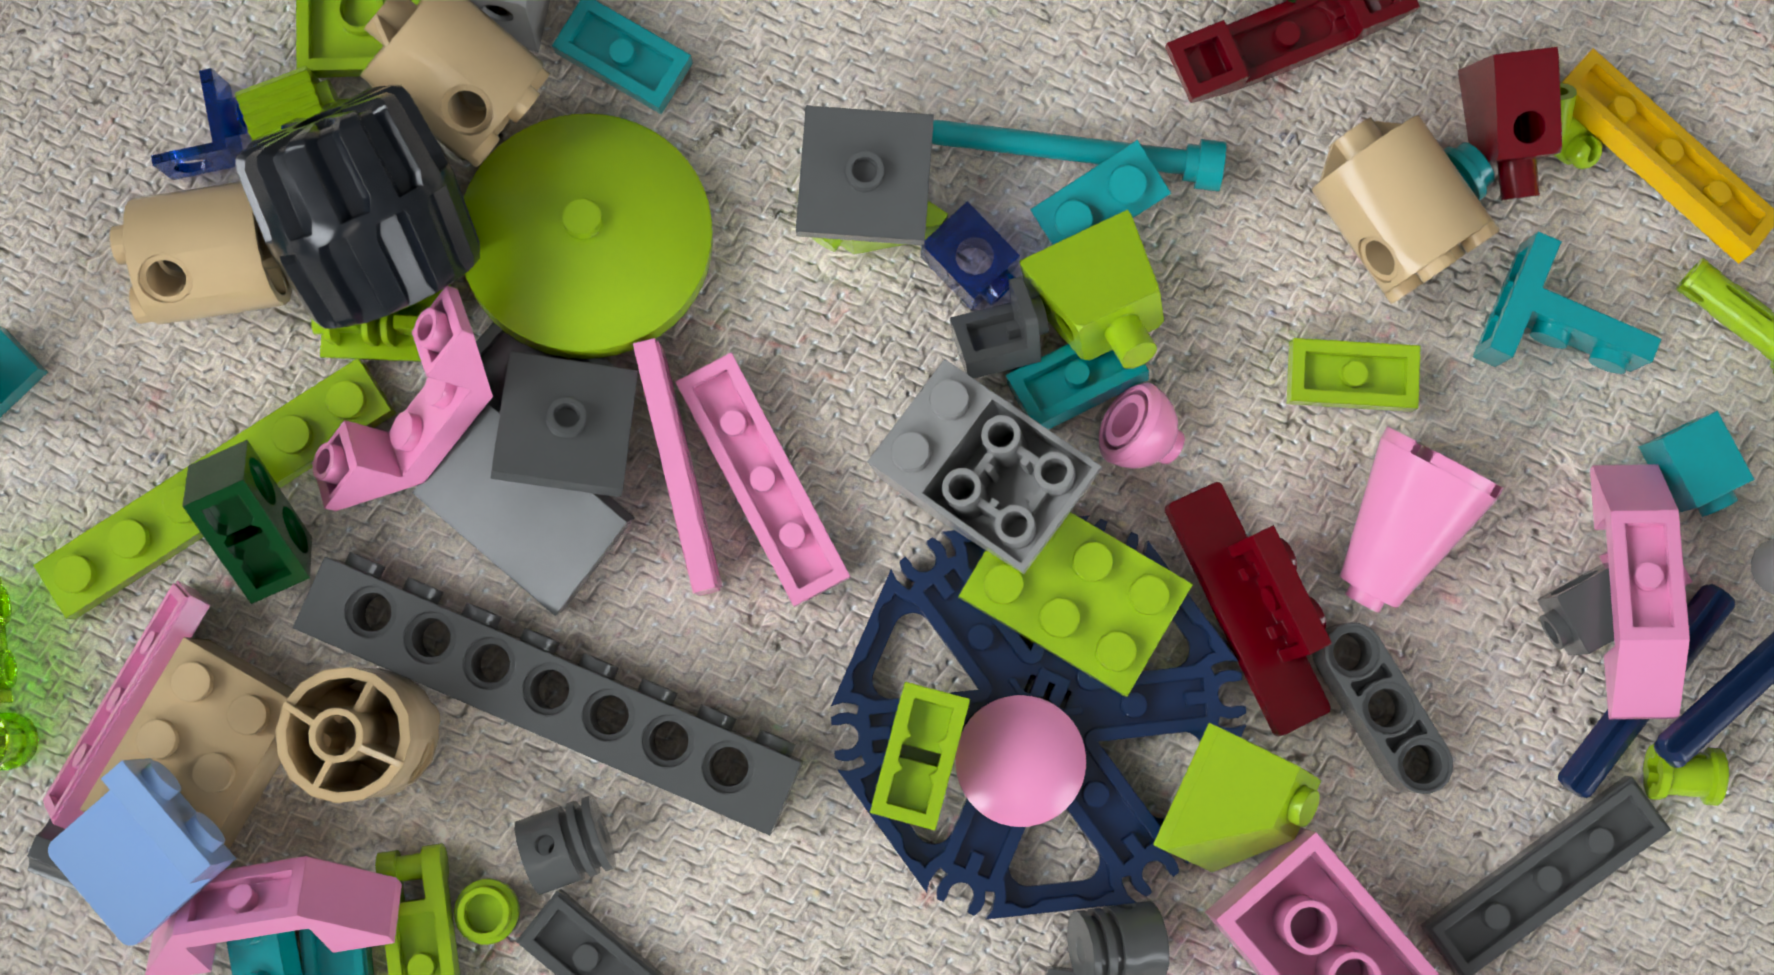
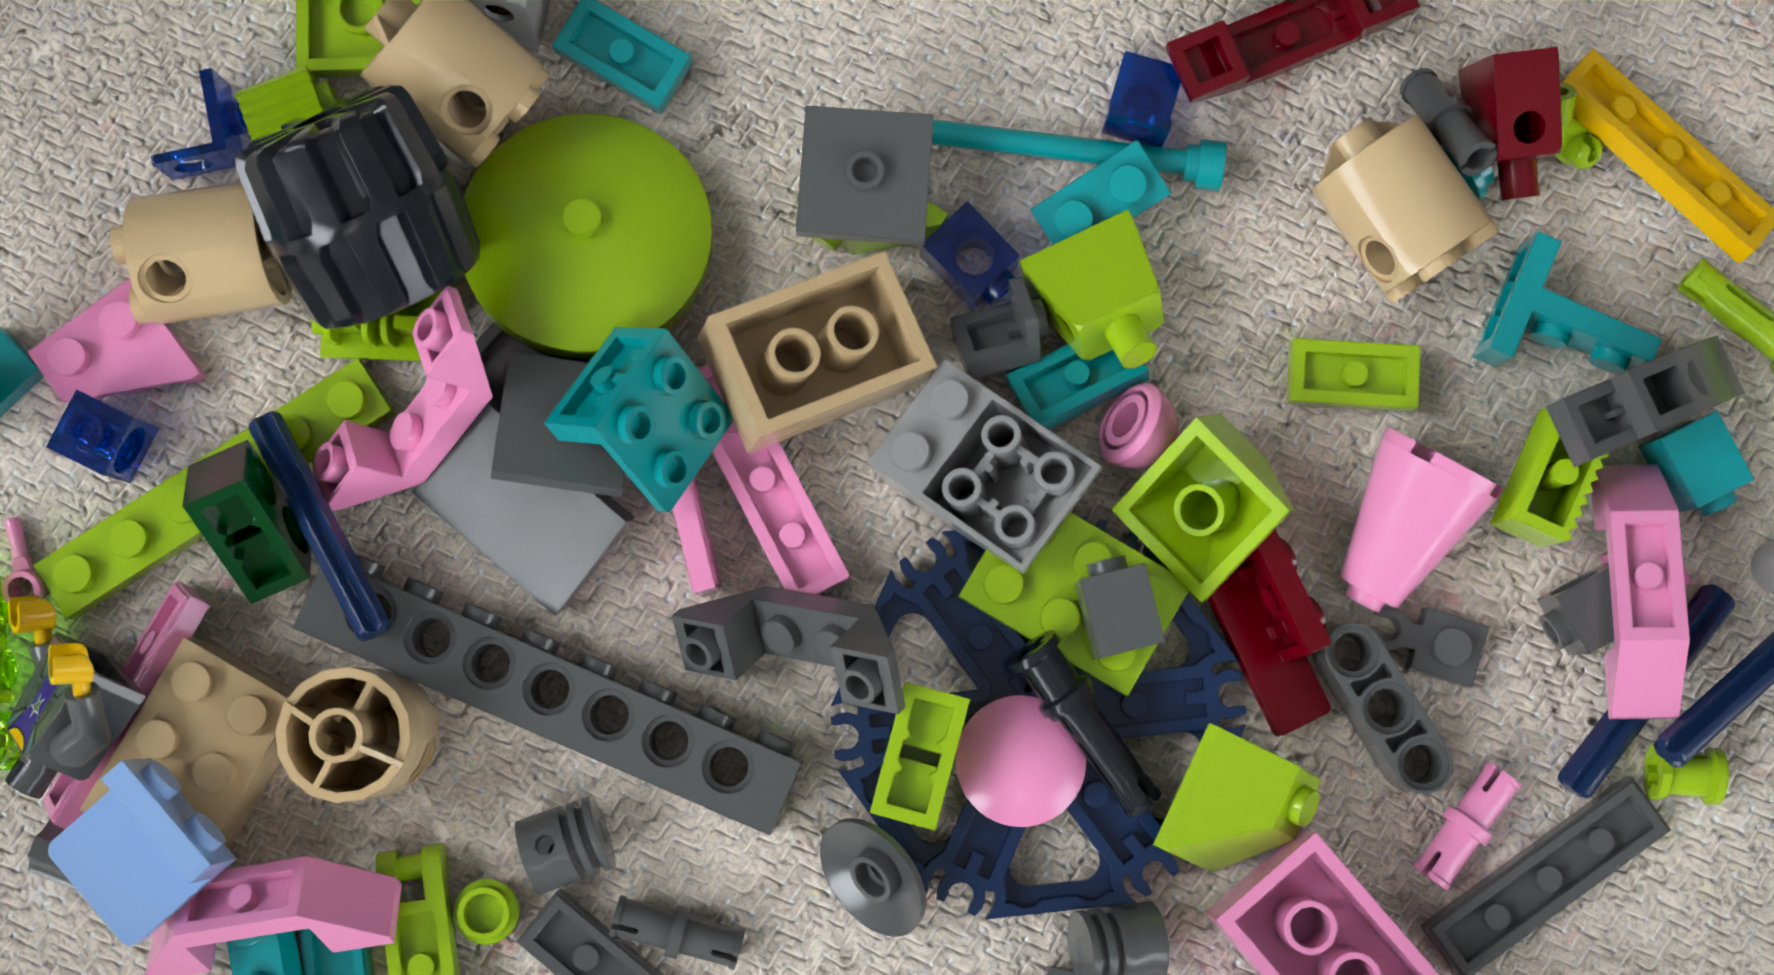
(21, 564): none -> bright pink hand
(69, 706): none -> dark grey torso
(102, 437): none -> clear blue brick
(113, 354): none -> bright pink wing
(319, 526): none -> dark blue axle
(646, 410): none -> teal bracket
(677, 932): none -> dark grey pin
(737, 630): none -> dark grey slope
(815, 351): none -> tan brick
(873, 877): none -> dark grey dish
(1069, 700): none -> black pin
(1118, 607): none -> dark grey brick
(1142, 100): none -> clear blue bracket
(1205, 504): none -> lime slope
(1438, 644): none -> dark grey plate
(1448, 121): none -> dark grey pin
(1467, 825): none -> bright pink pin
(1545, 488): none -> lime brick
(1644, 400): none -> dark grey slope

